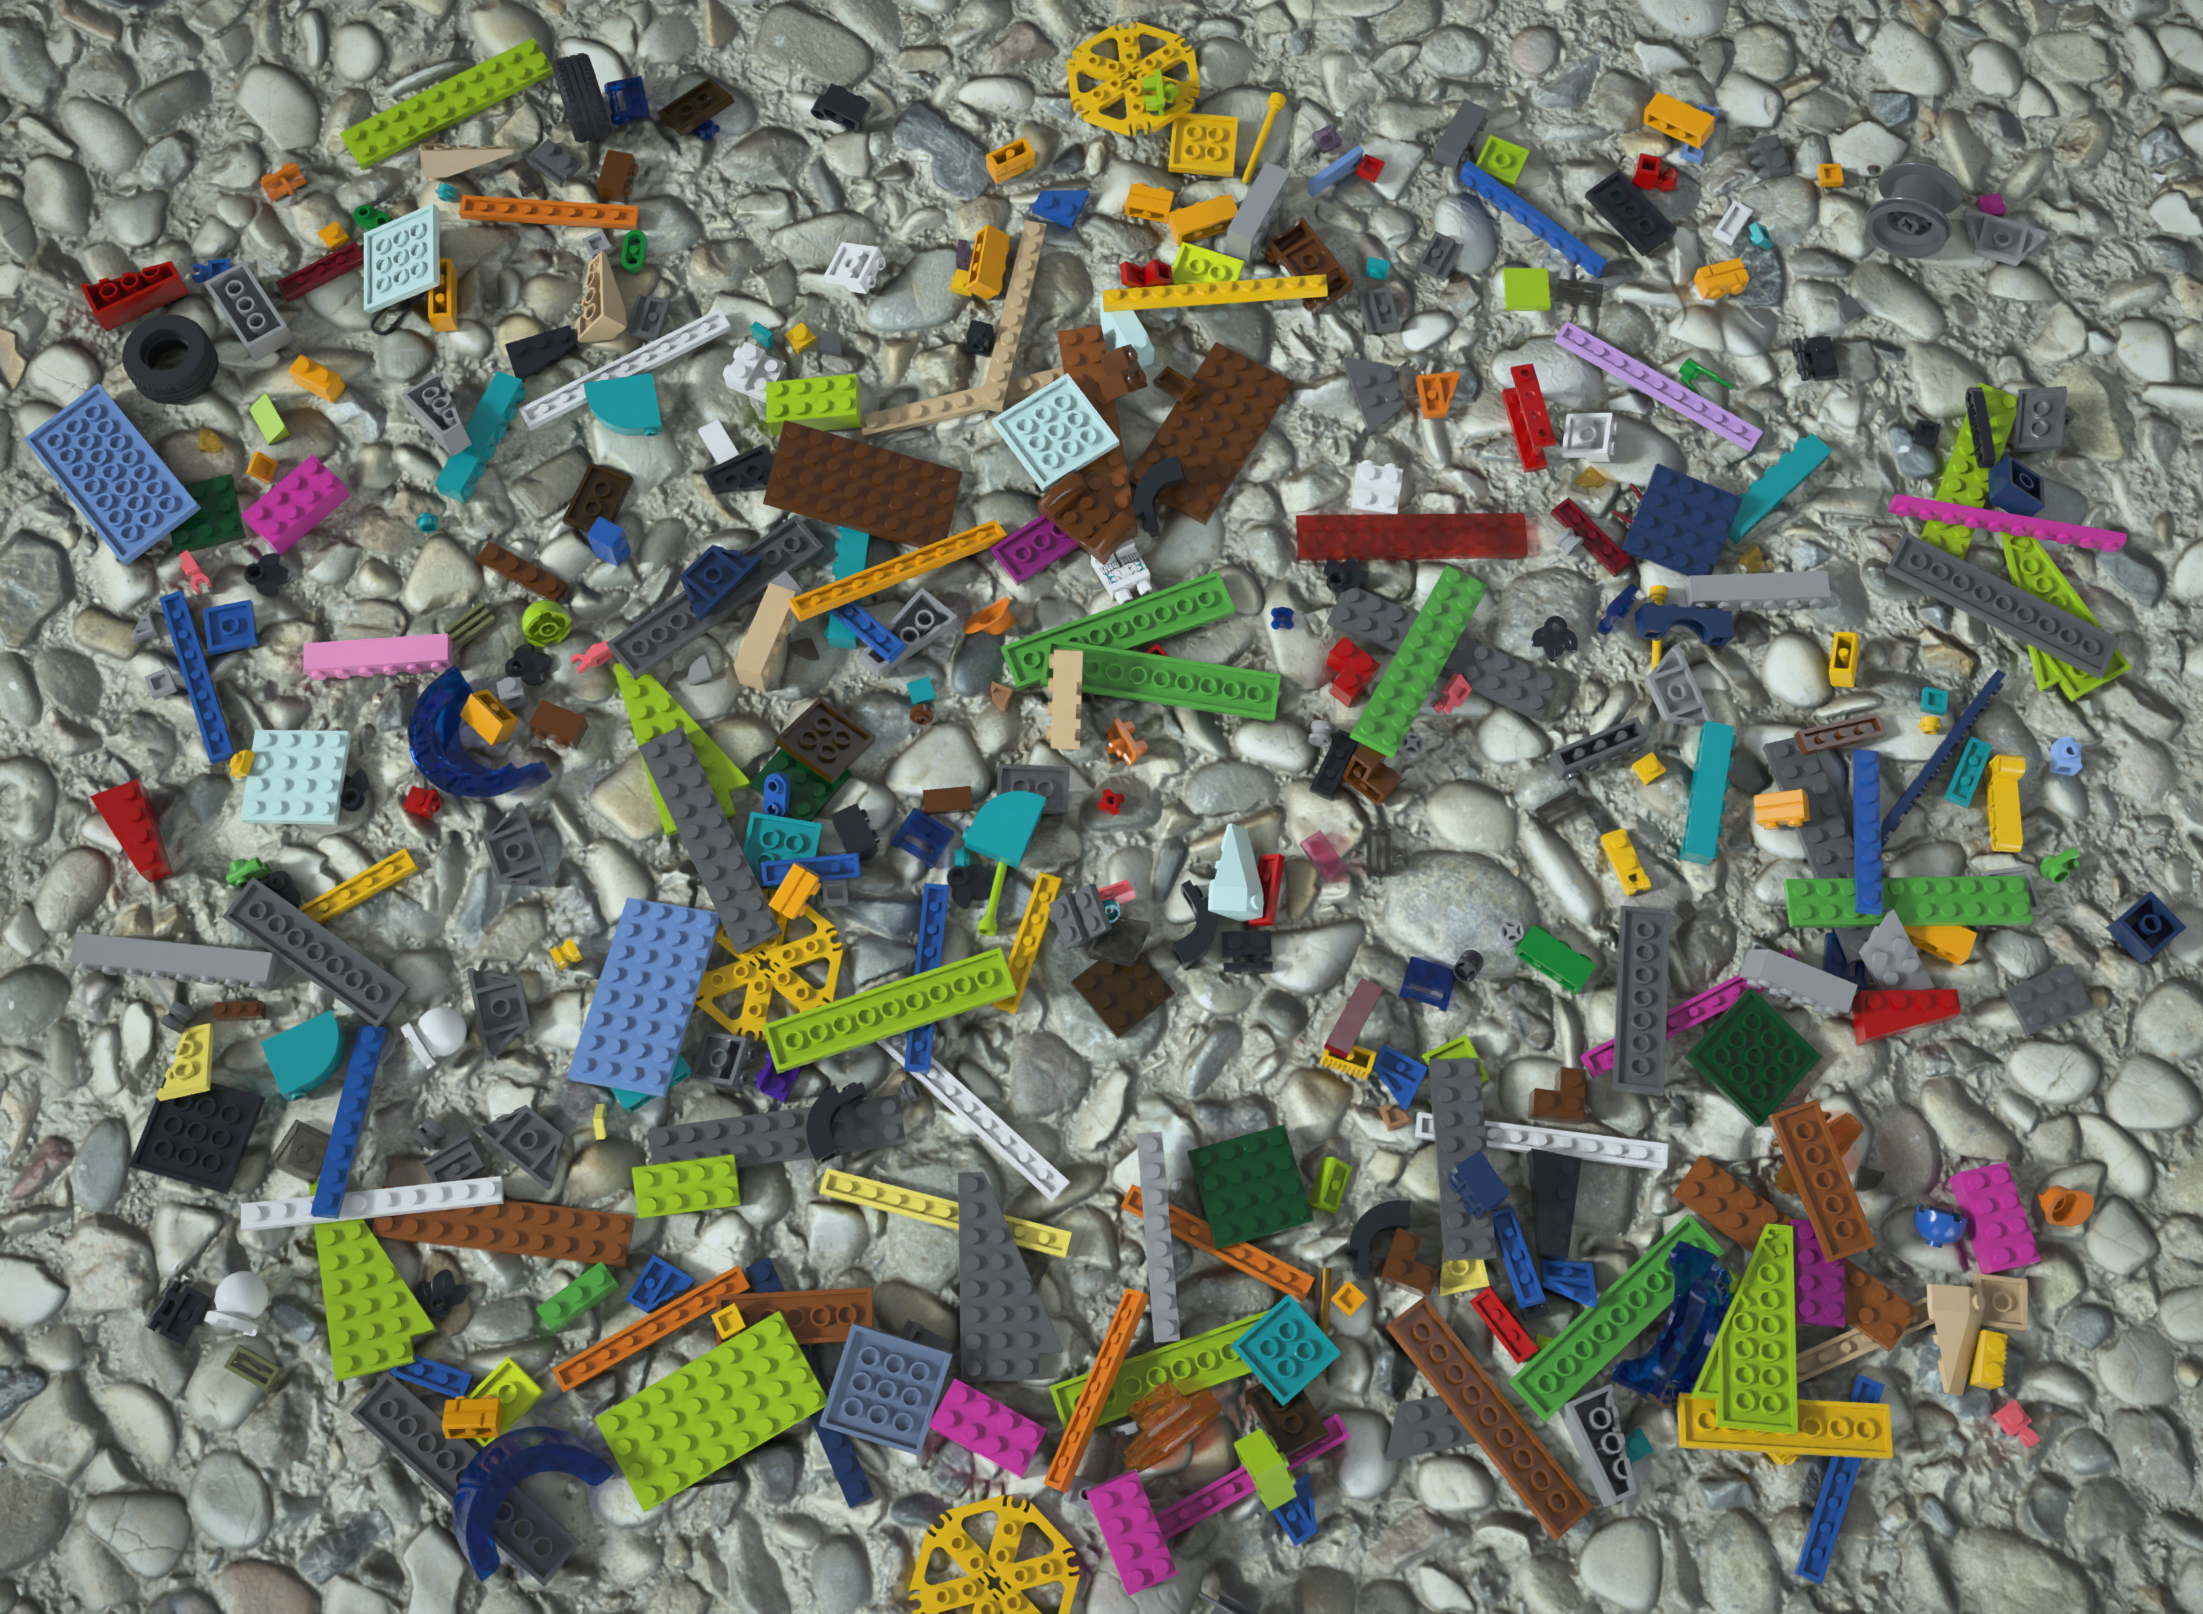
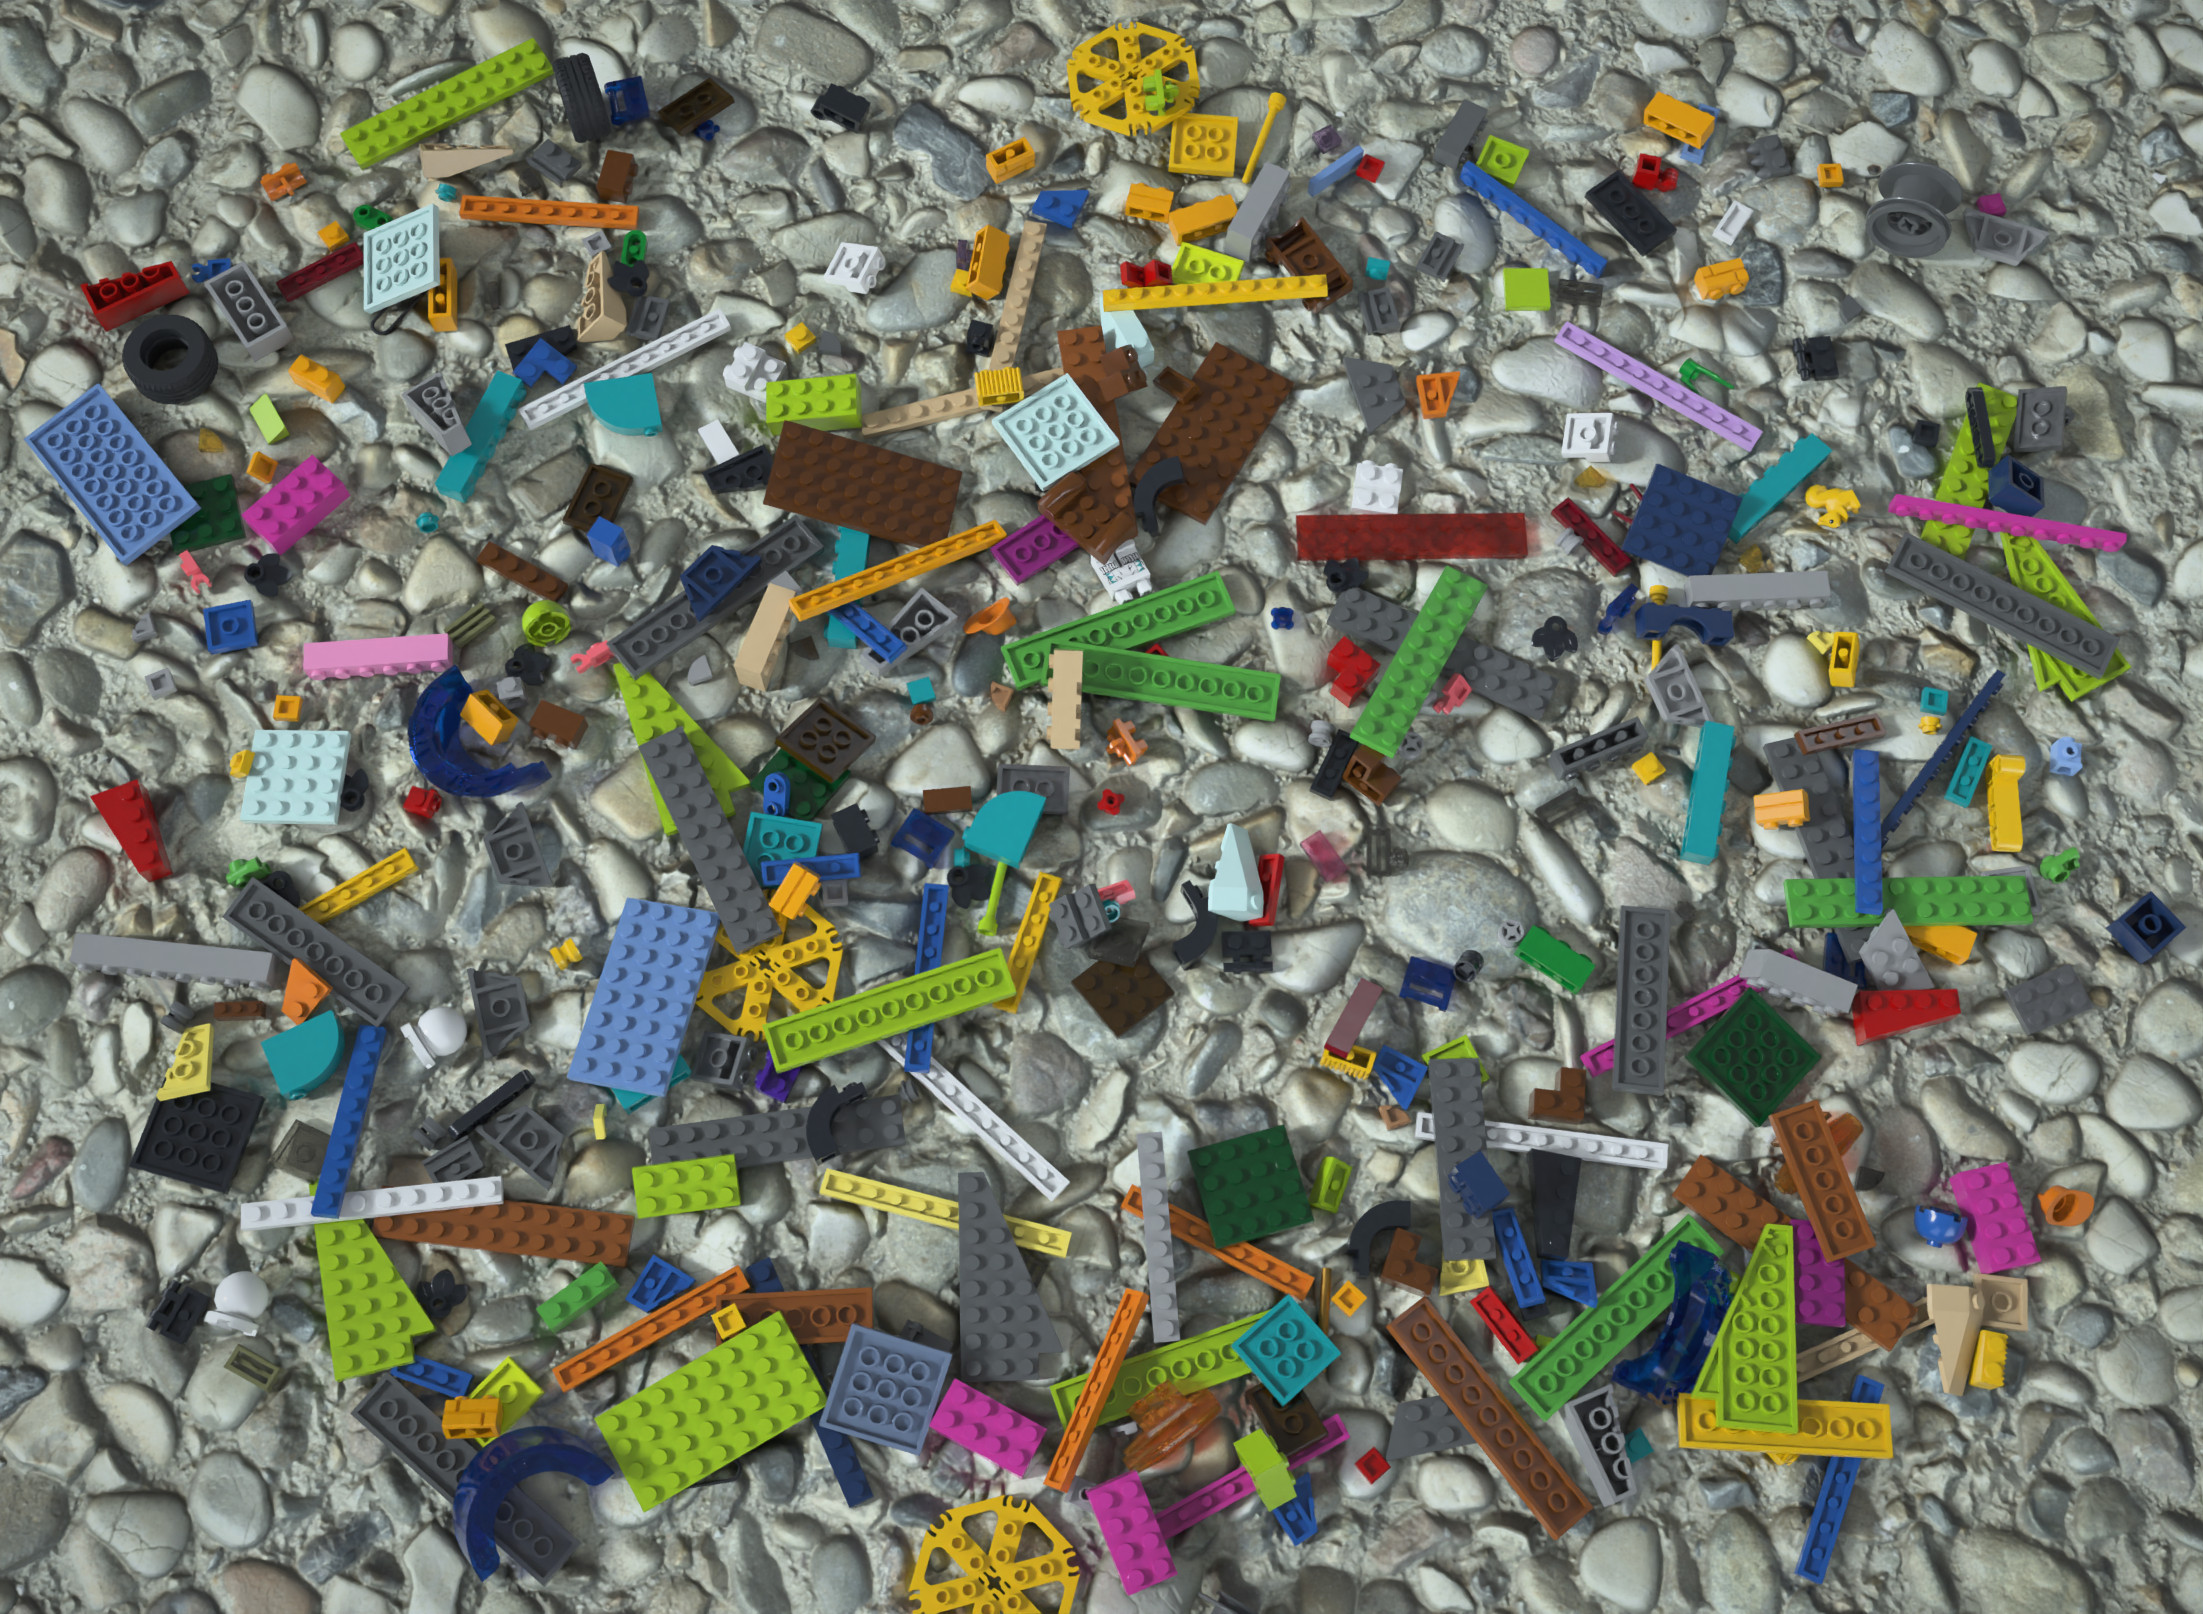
(197, 677): blue plate -> none
(287, 708): none -> light orange plate
(303, 992): none -> orange wing
(491, 1105): none -> black beam
(544, 359): none -> blue plate
(627, 277): none -> black plate
(762, 335): teal tile -> none
(999, 386): none -> yellow brick
(1372, 1465): none -> red tile
(1528, 418): red fence -> none
(1625, 861): yellow plate -> none
(1760, 235): teal plate -> none
(1821, 640): none -> light yellow tile
(1836, 502): none -> yellow animal
(2014, 1421): coral plate -> none

